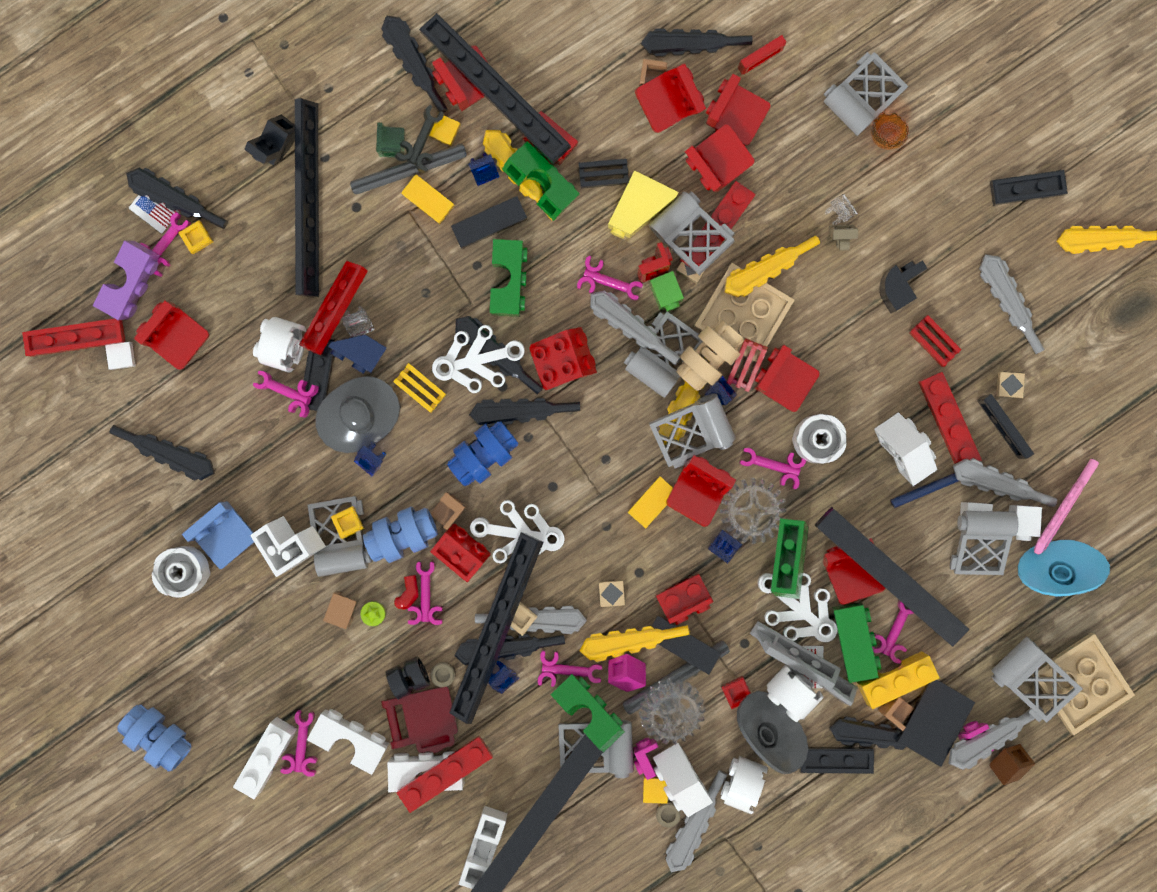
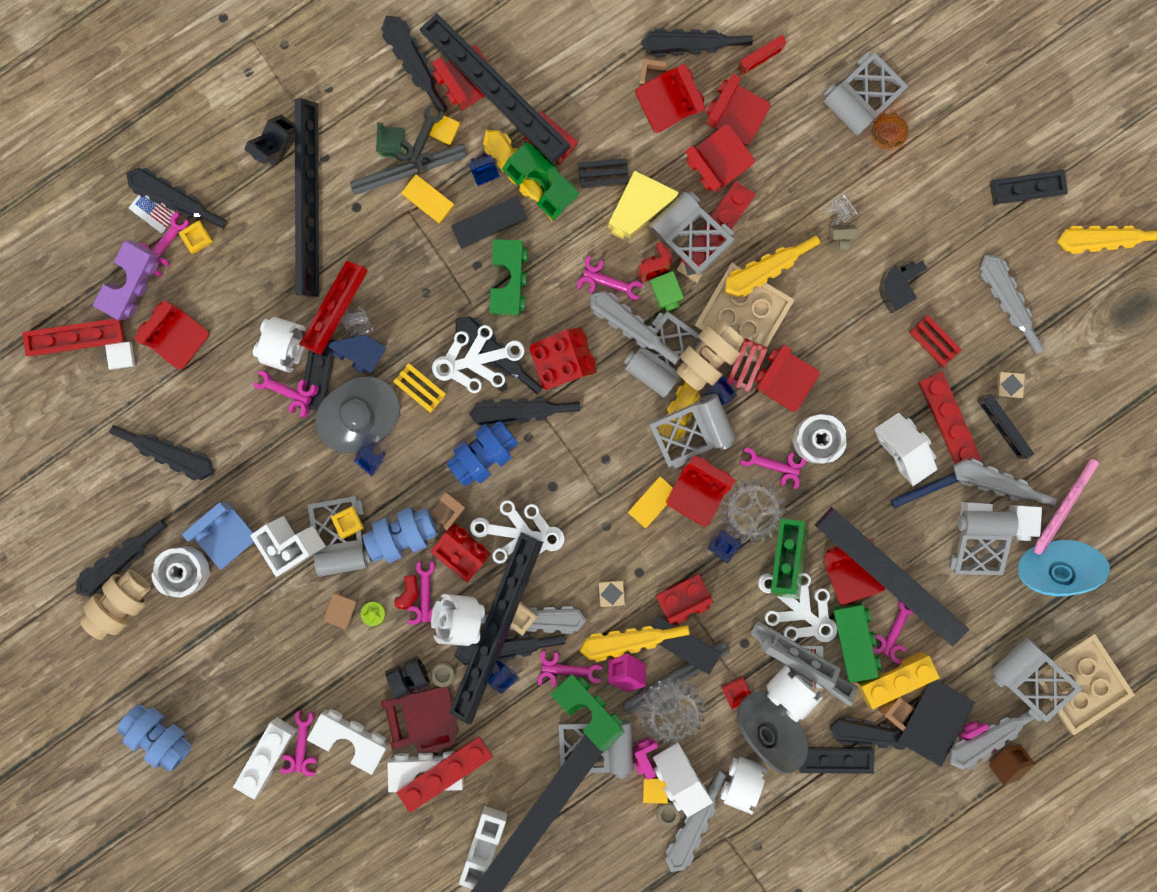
(109, 612): none -> tan piece
(119, 559): none -> black sword
(457, 620): none -> white brick

